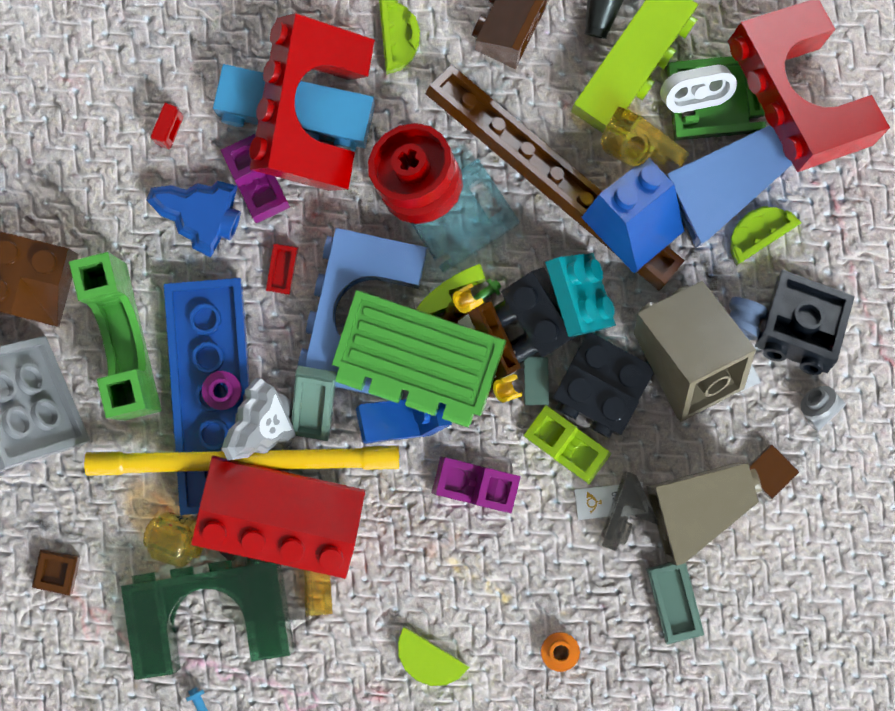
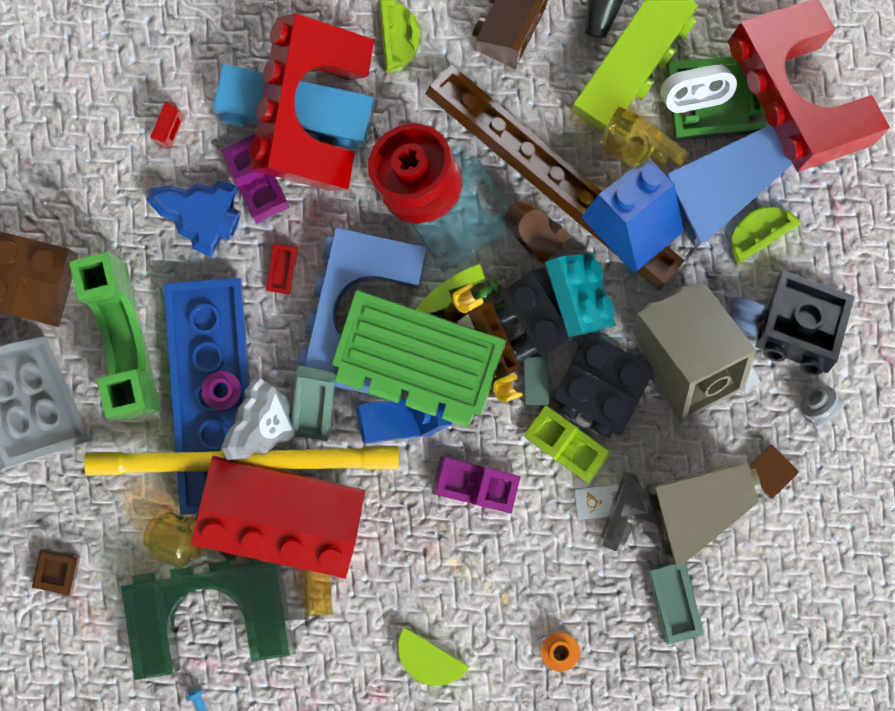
(535, 230): none -> reddish brown leg

